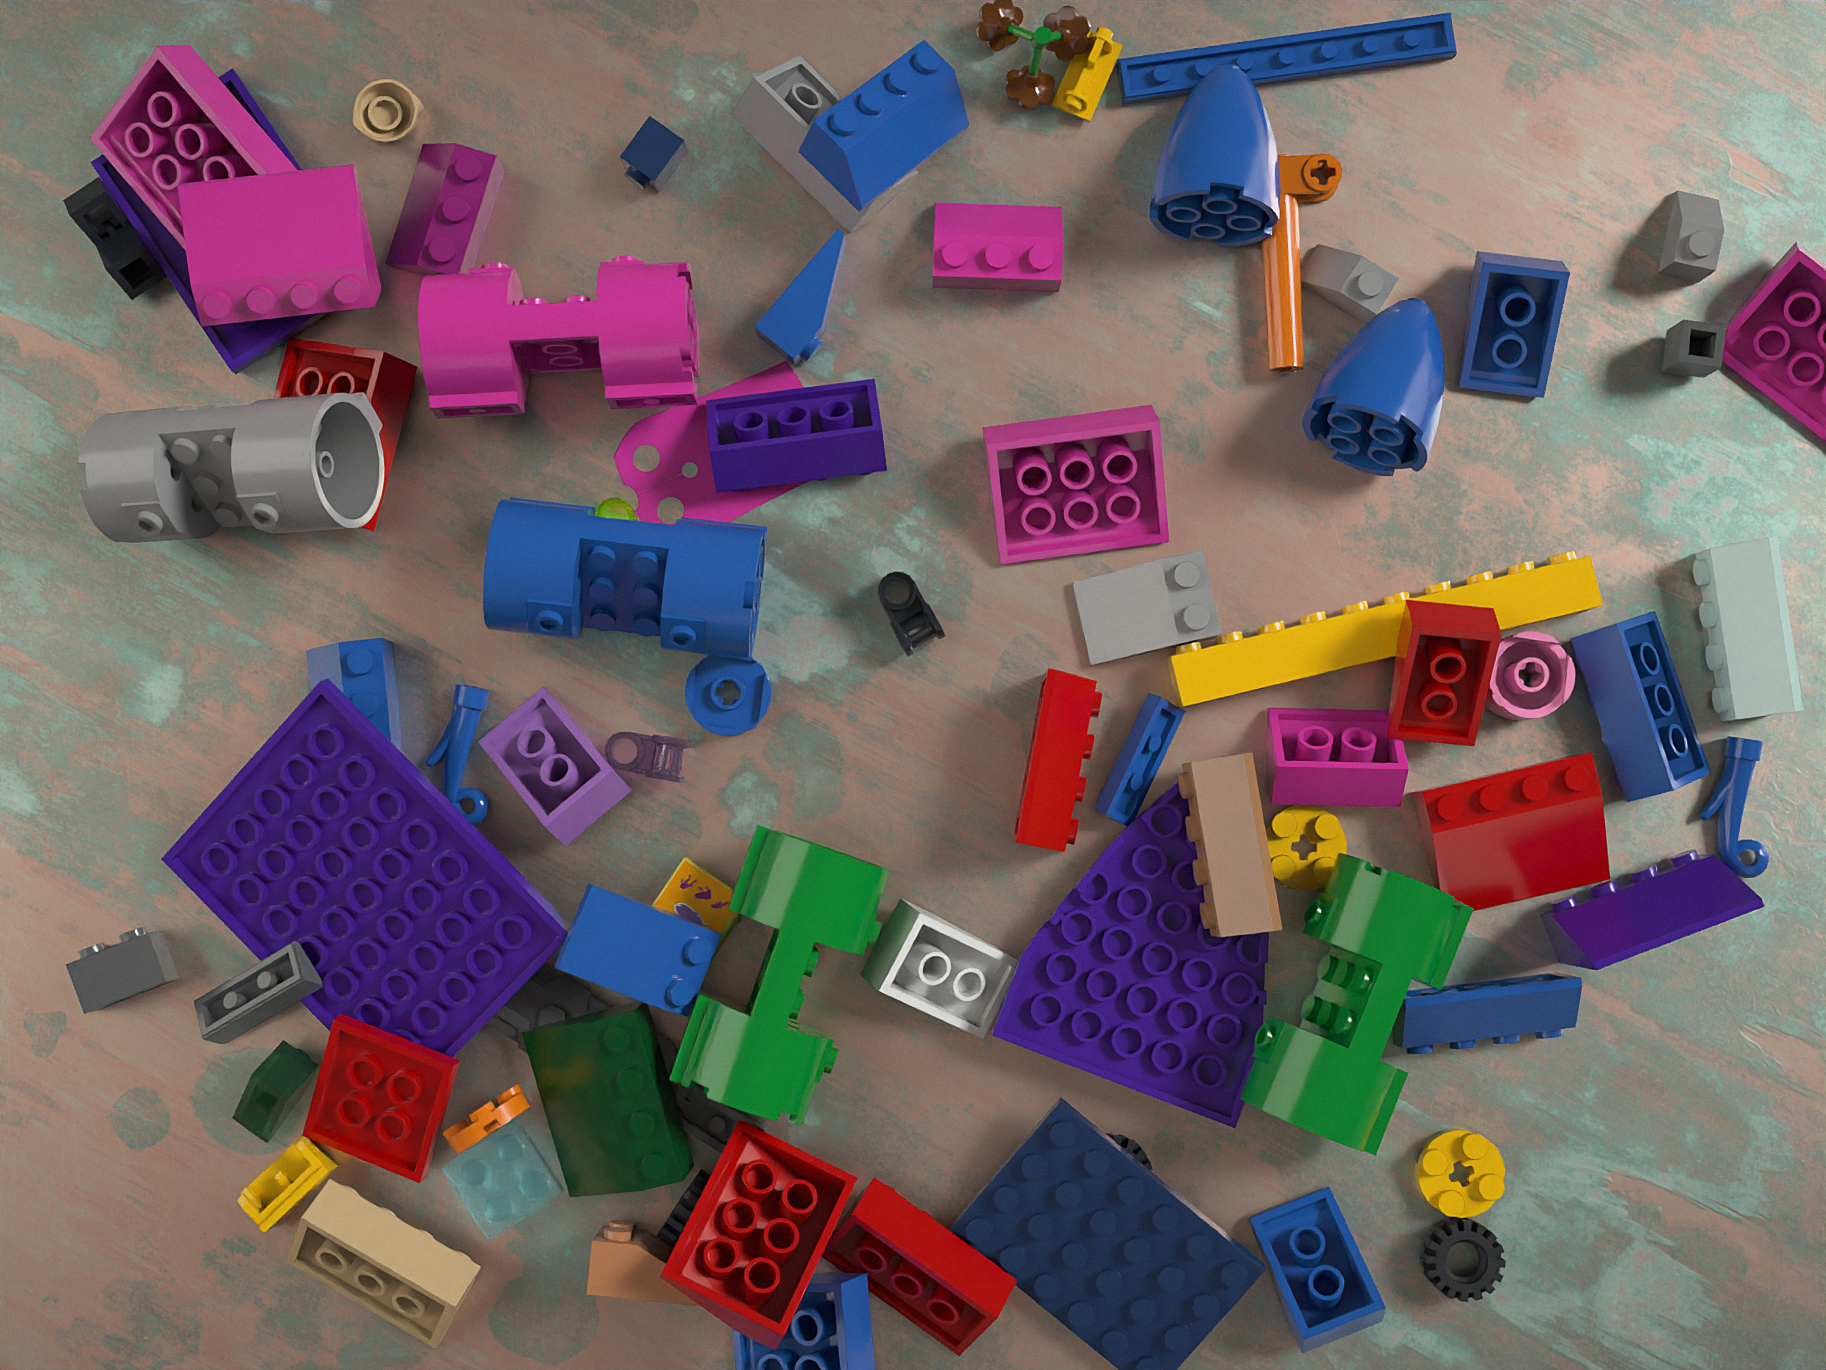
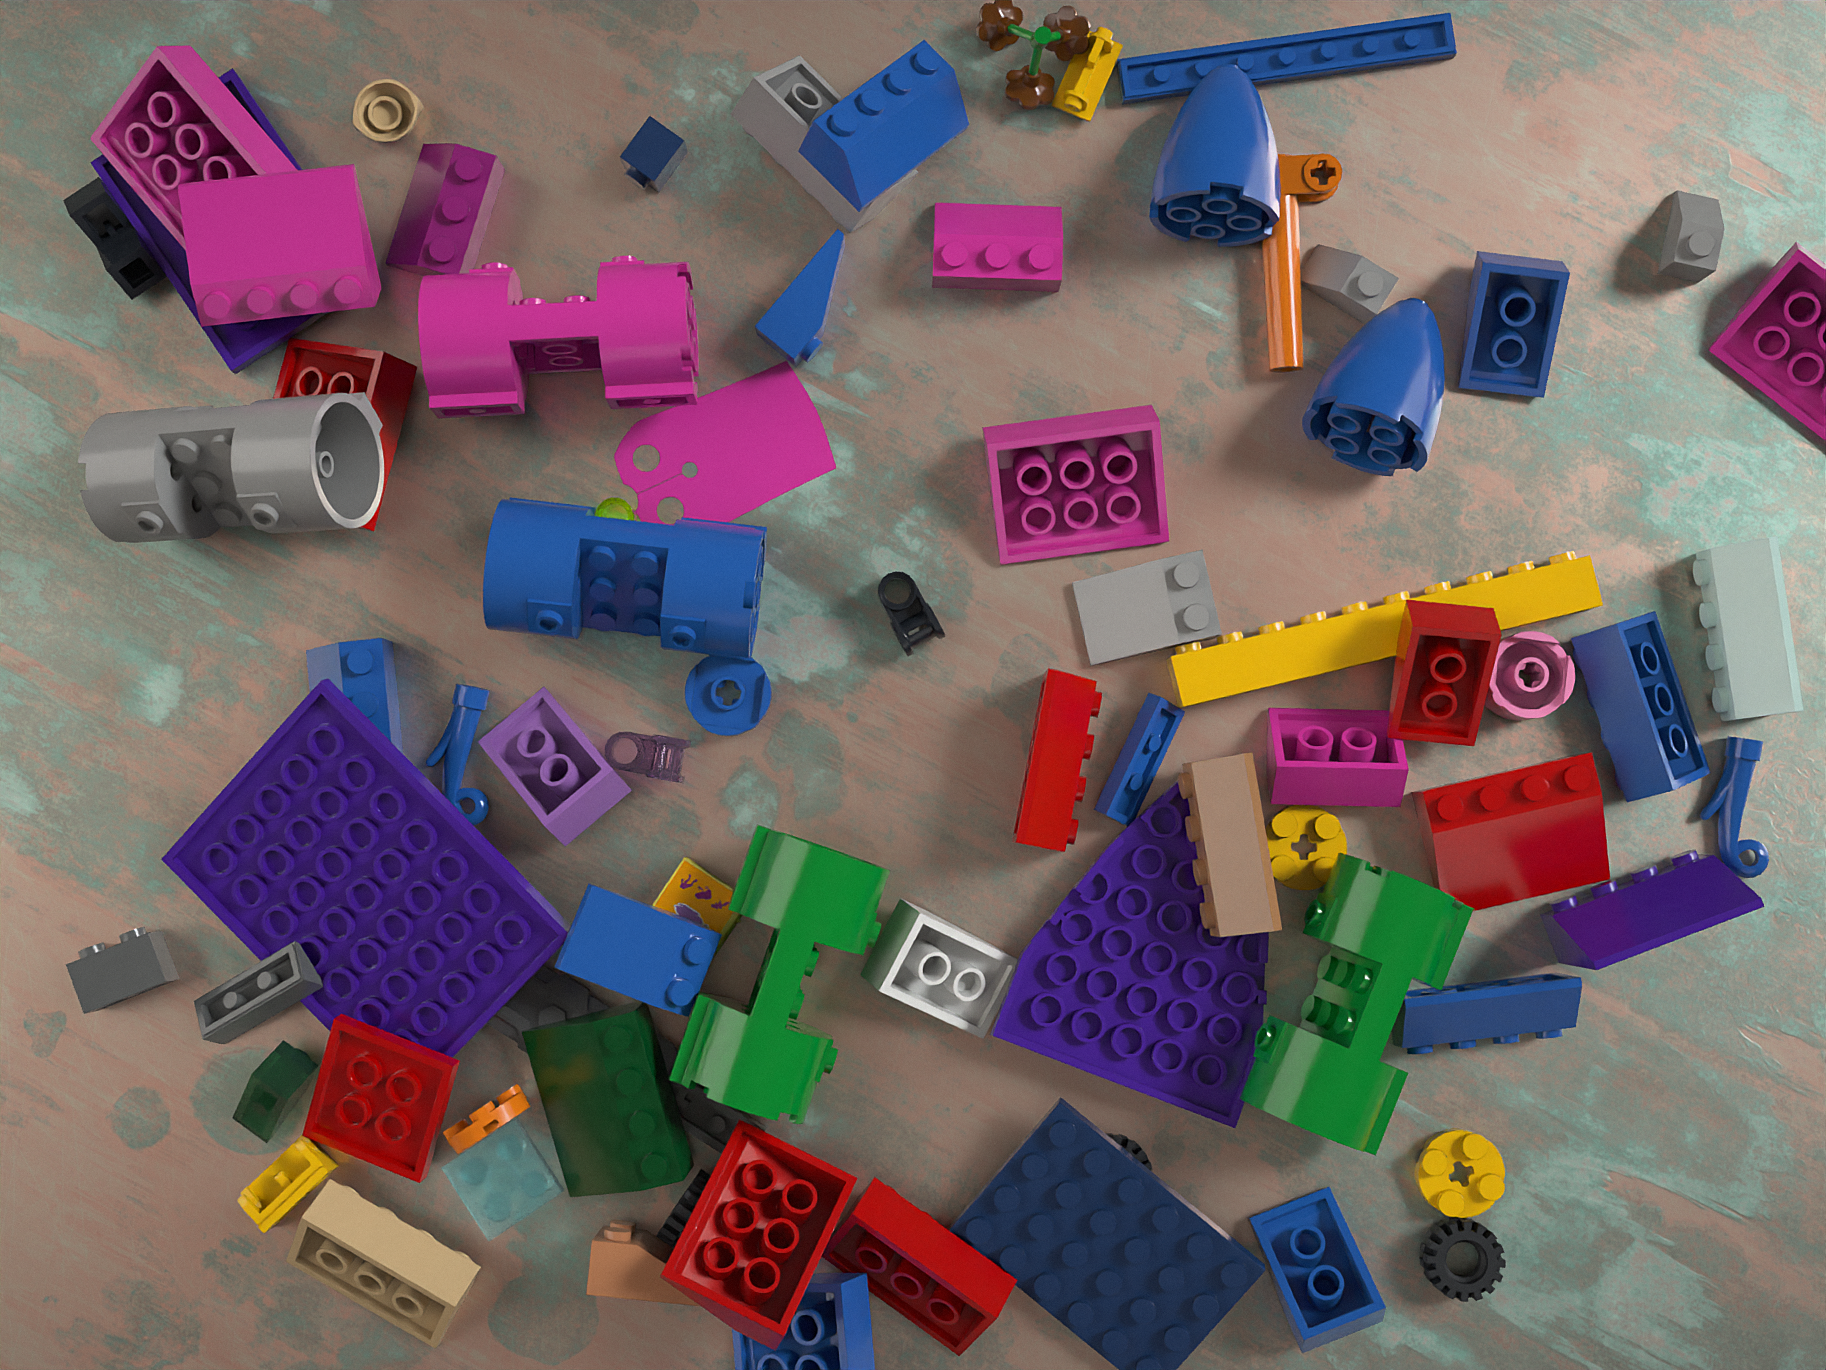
(795, 435): dark purple slope -> none
(1694, 348): dark grey brick -> none

